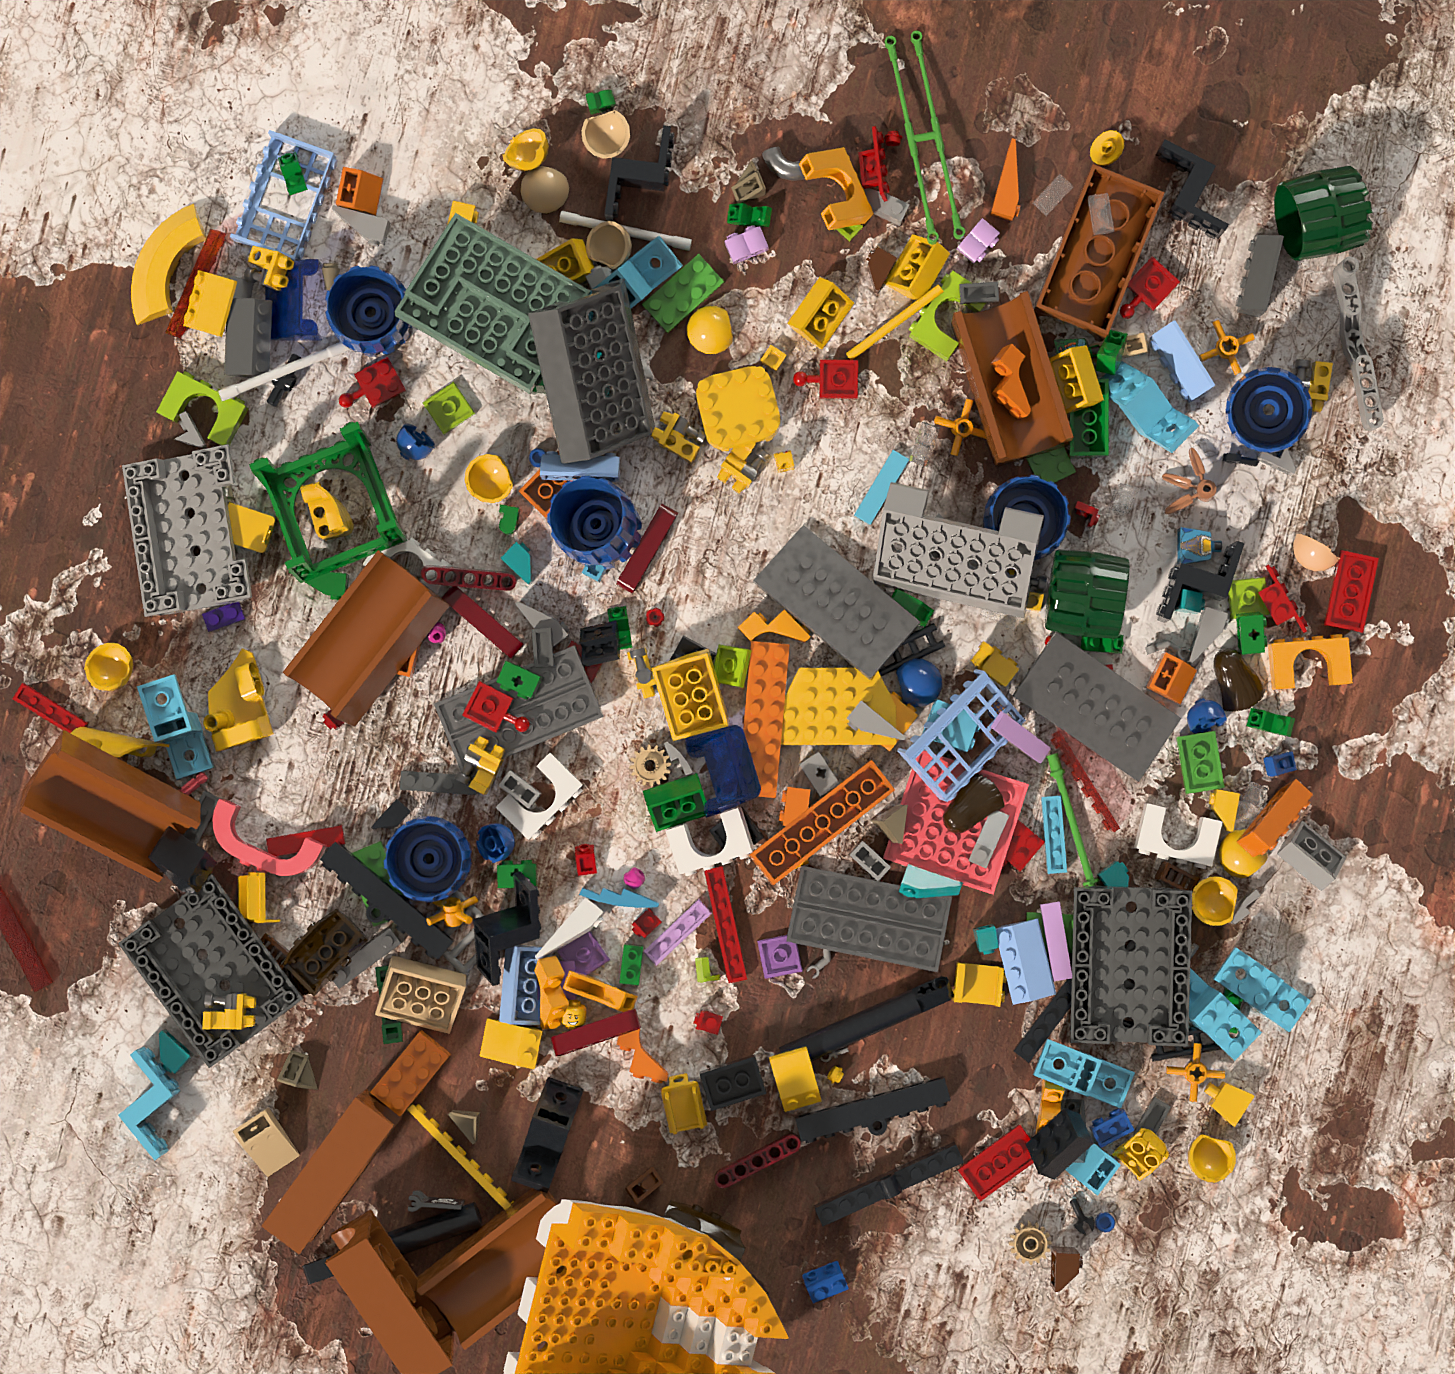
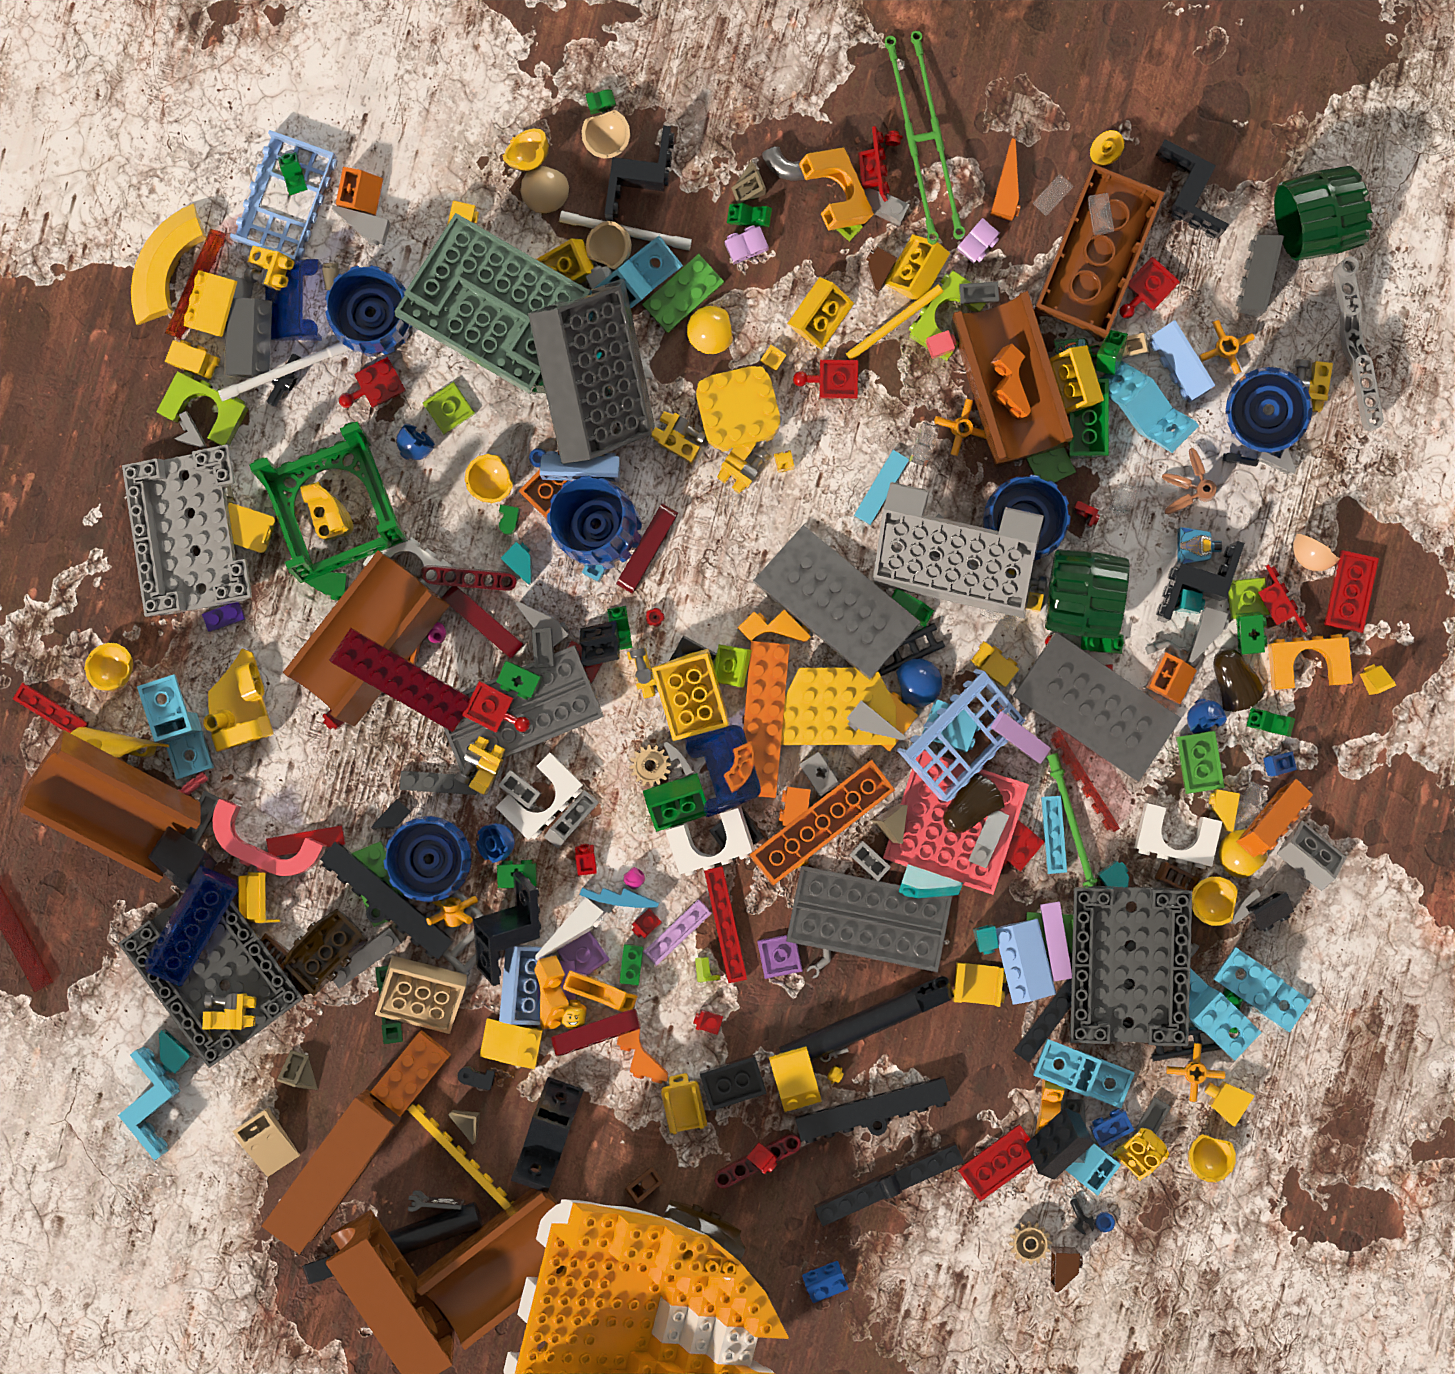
(190, 926): none -> clear blue brick
(192, 359): none -> yellow hinge
(400, 679): none -> dark red plate
(478, 1079): none -> black leg
(571, 819): none -> light grey slope
(742, 767): none -> orange tile
(762, 1158): none -> red bracket
(941, 344): none -> coral brick
(1271, 910): none -> black slope
(1376, 679): none -> yellow slope

